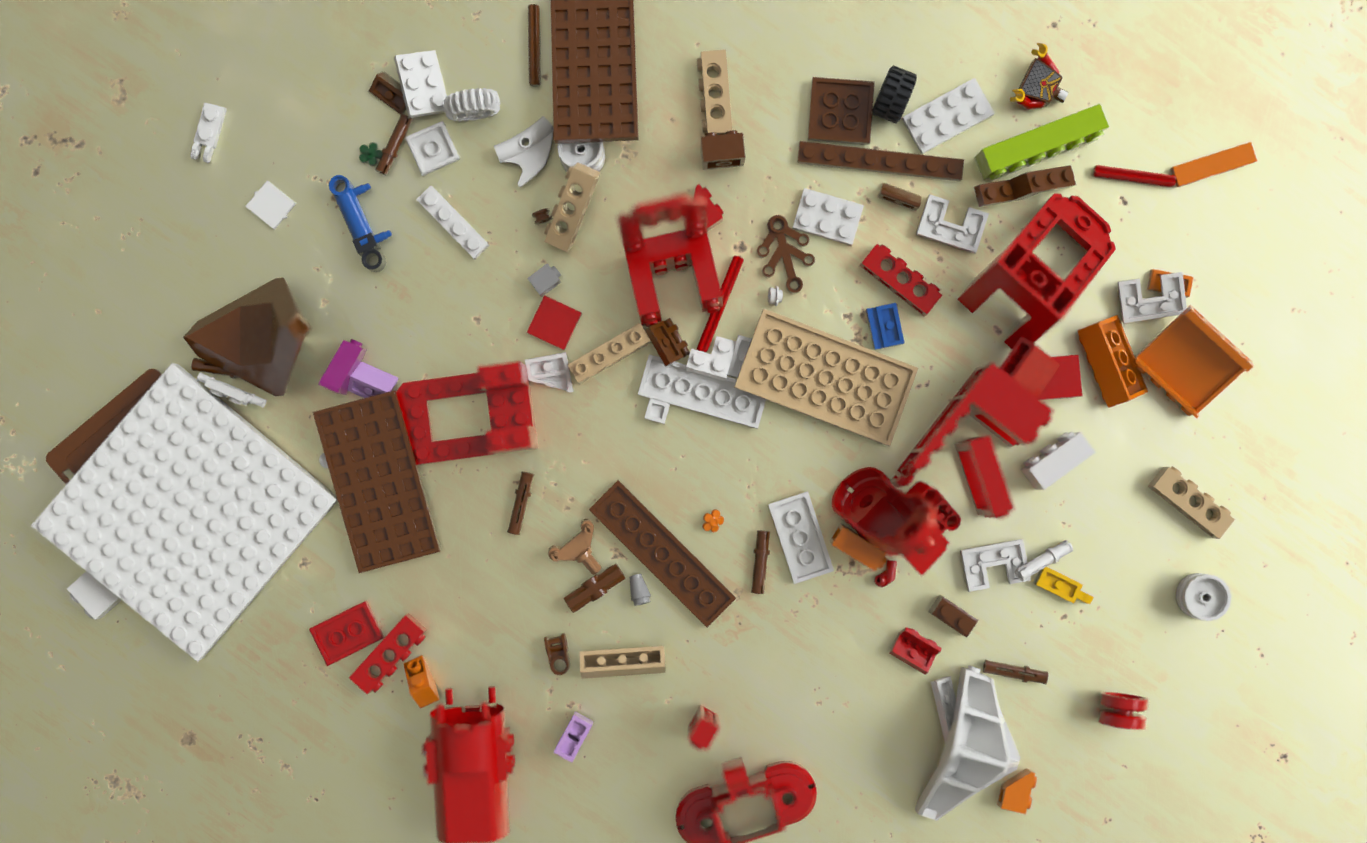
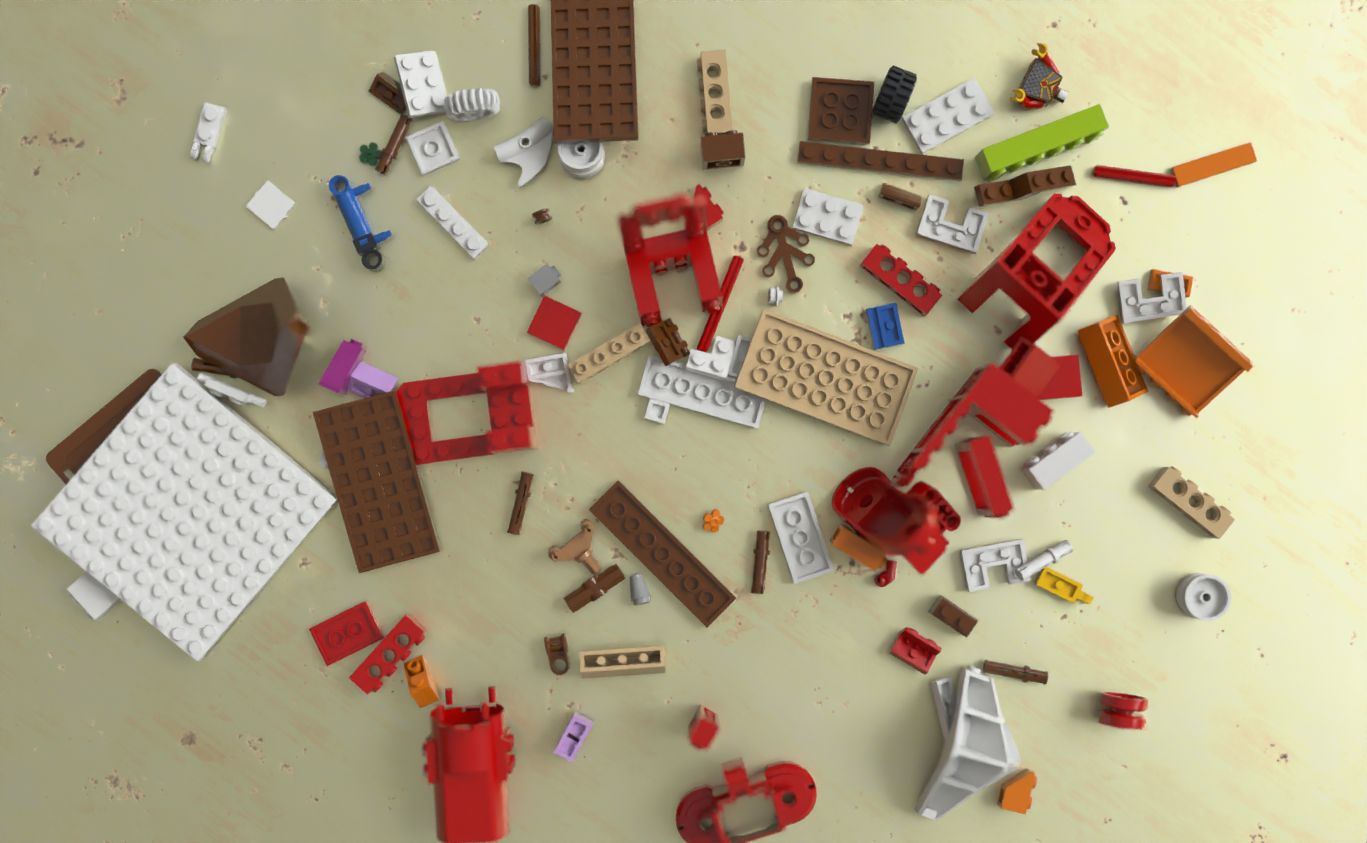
(587, 180): tan brick -> none

